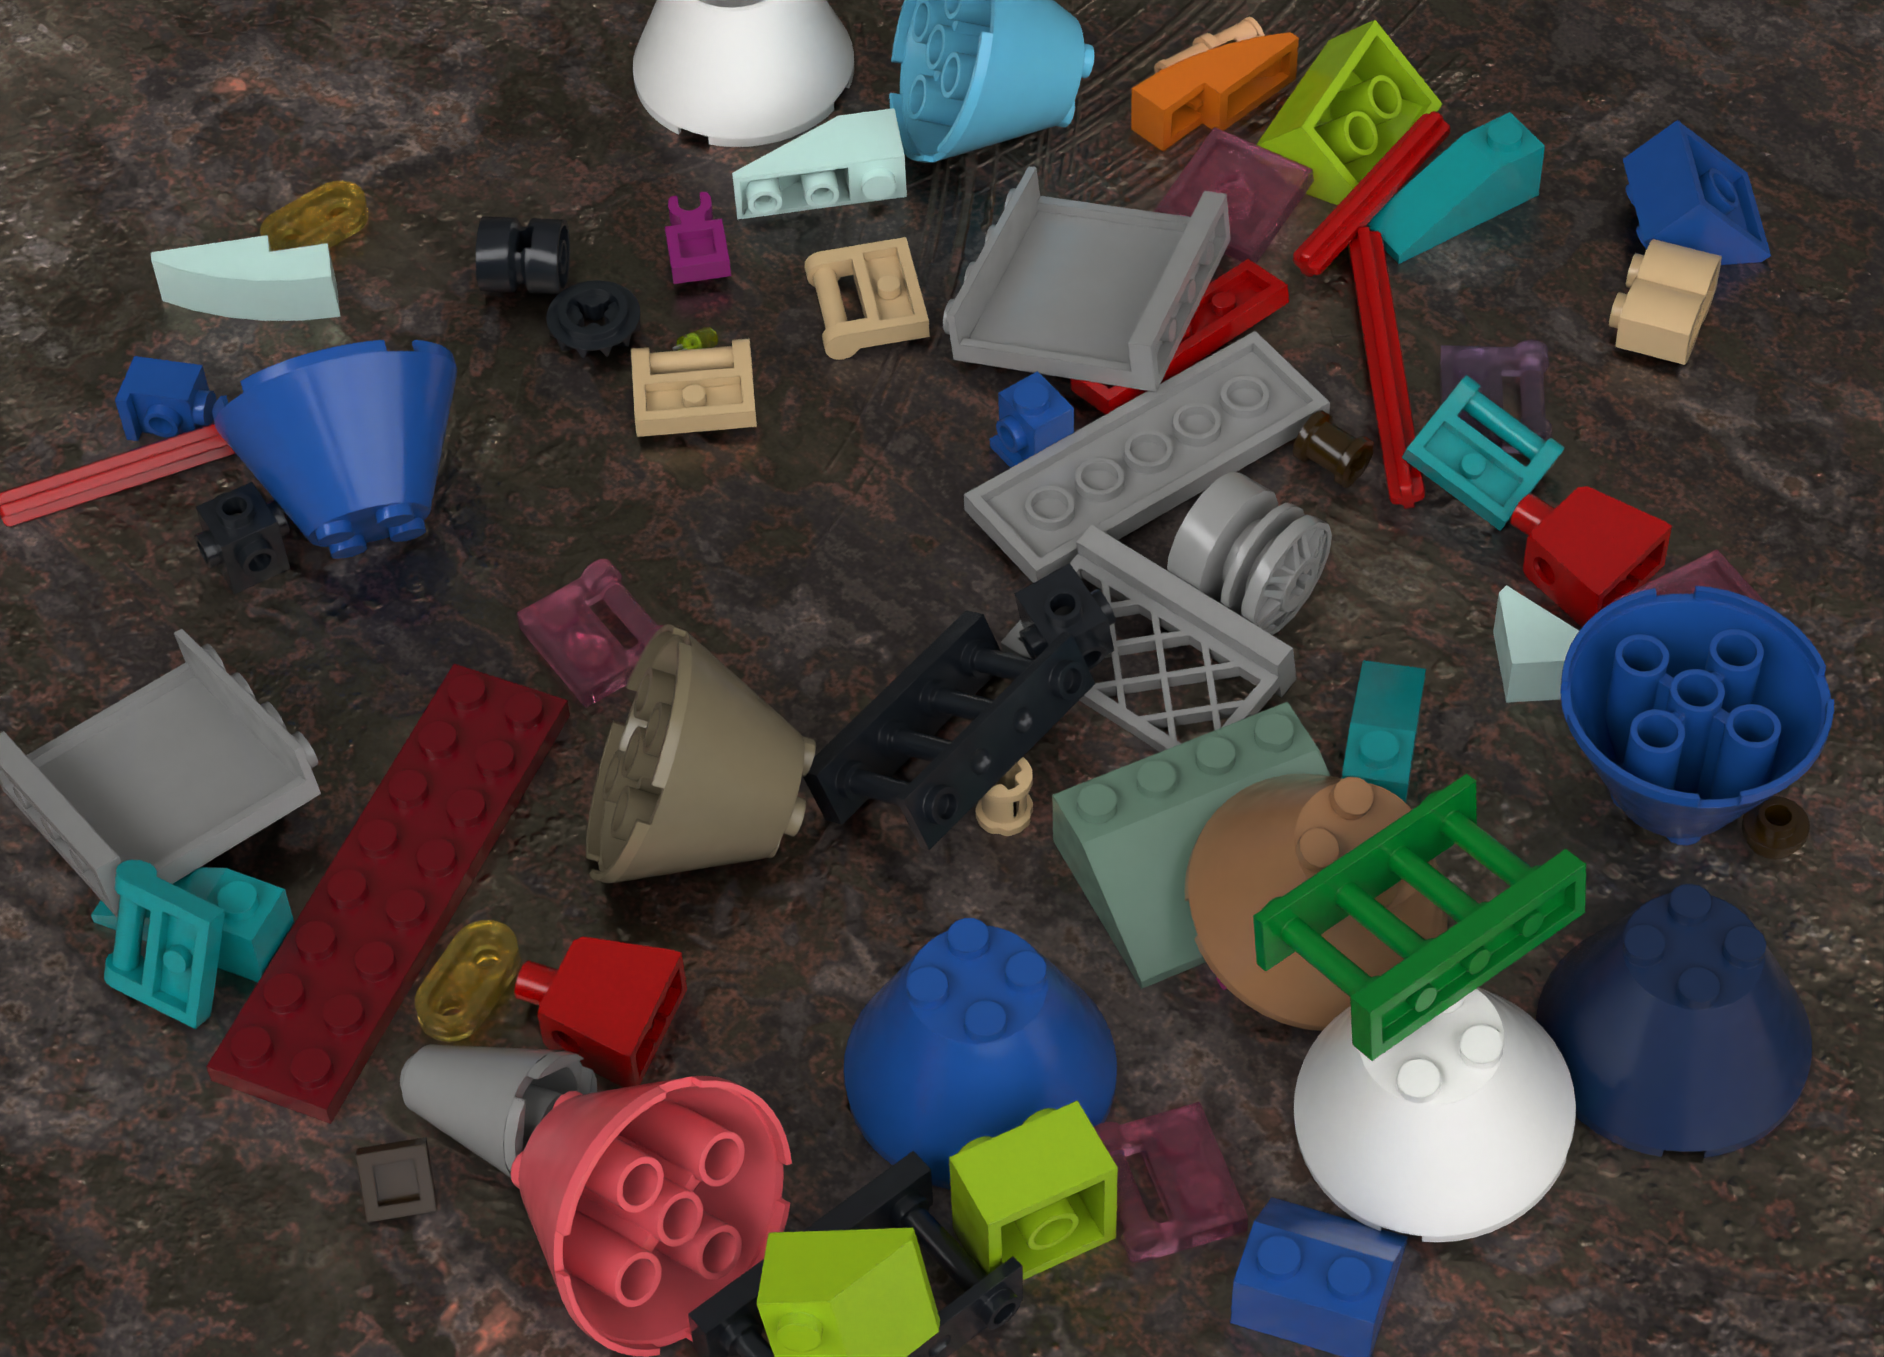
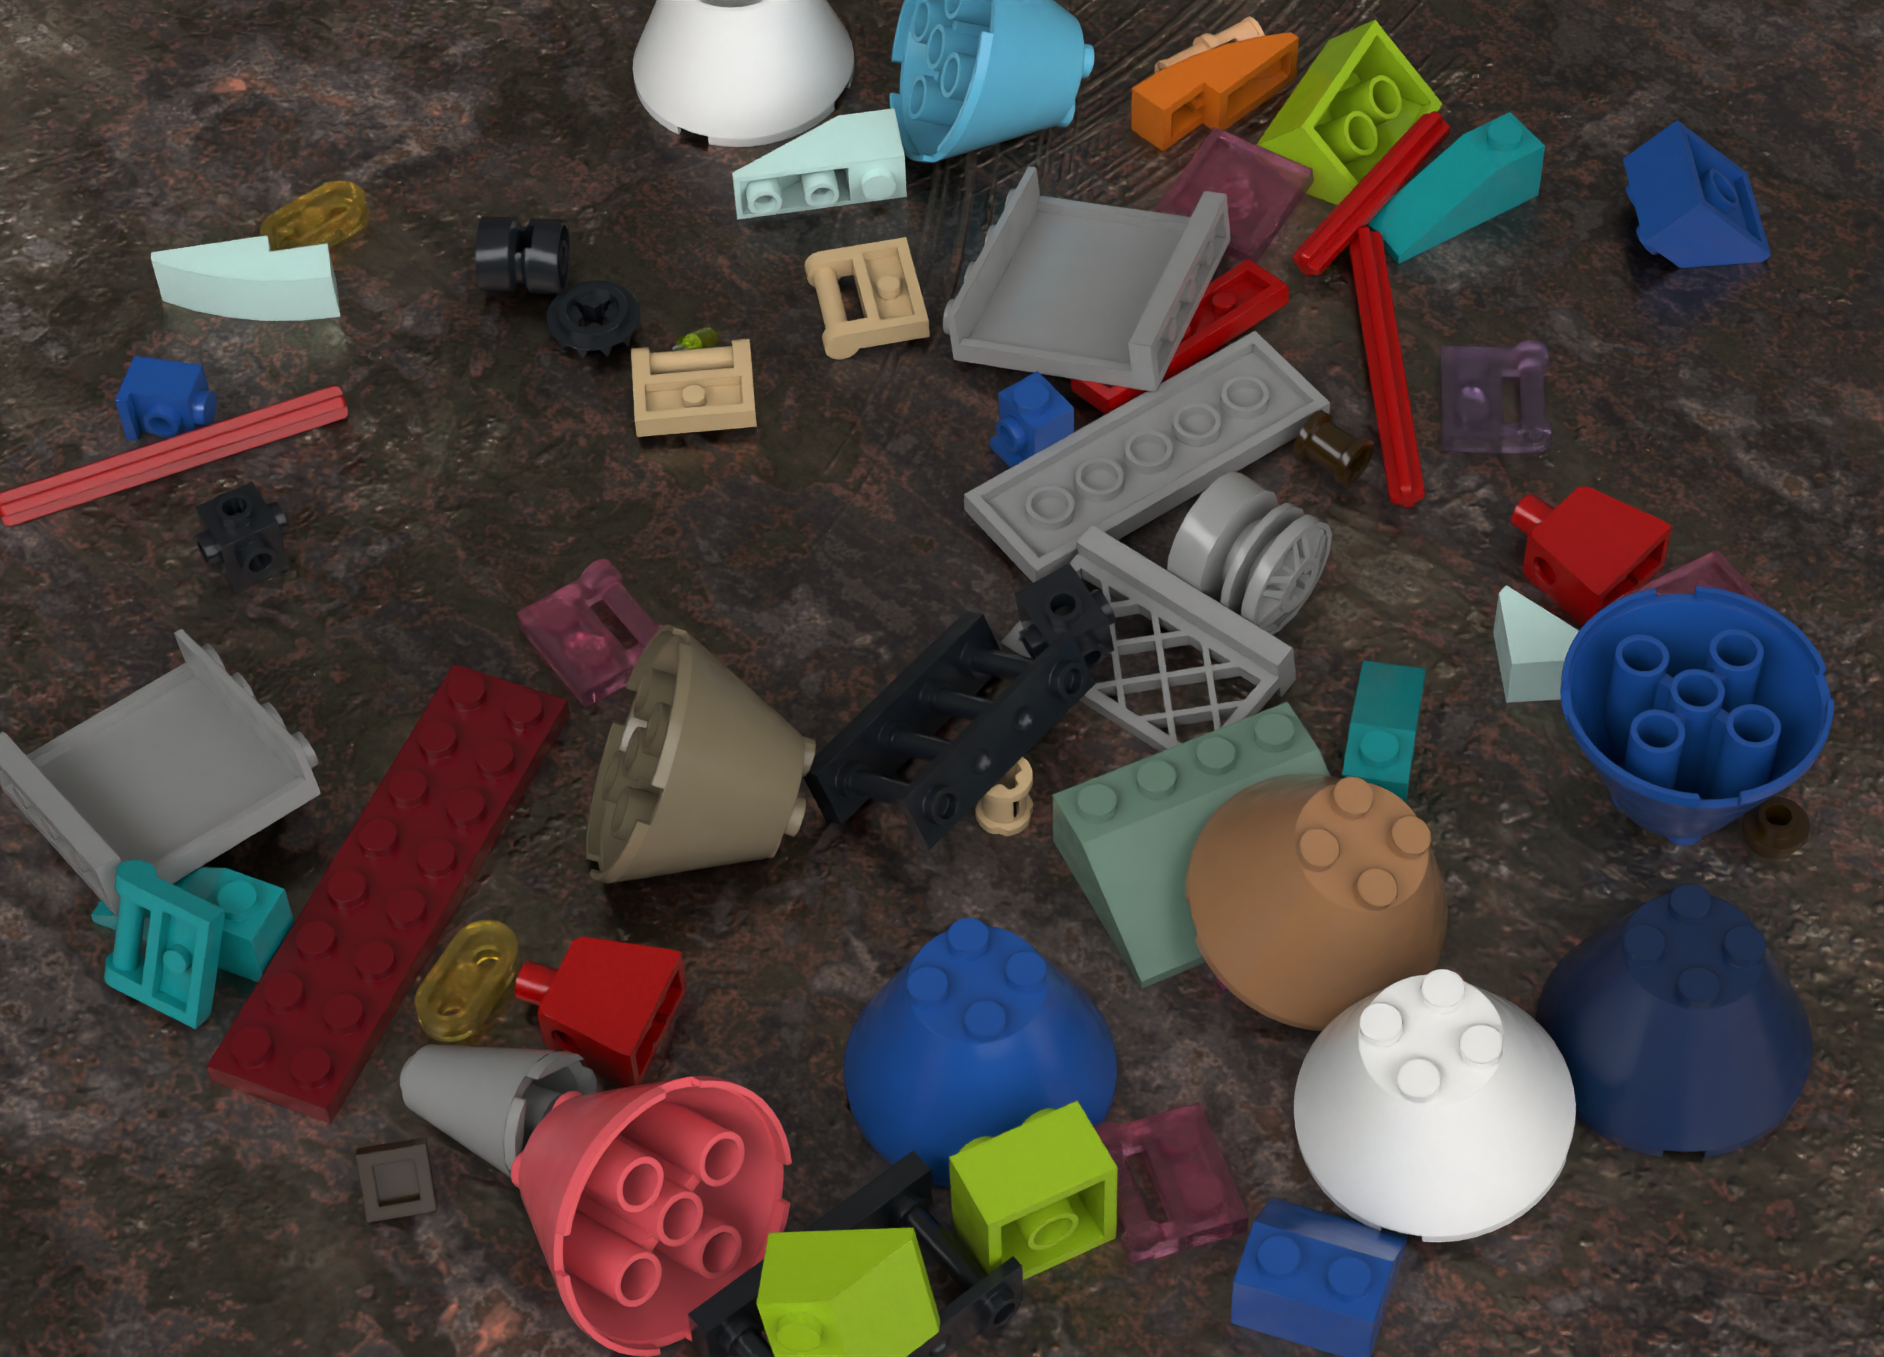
(346, 439): blue cone -> none
(696, 242): magenta plate -> none
(1435, 969): green fence -> none
(1474, 466): teal plate -> none
(1665, 300): tan brick -> none

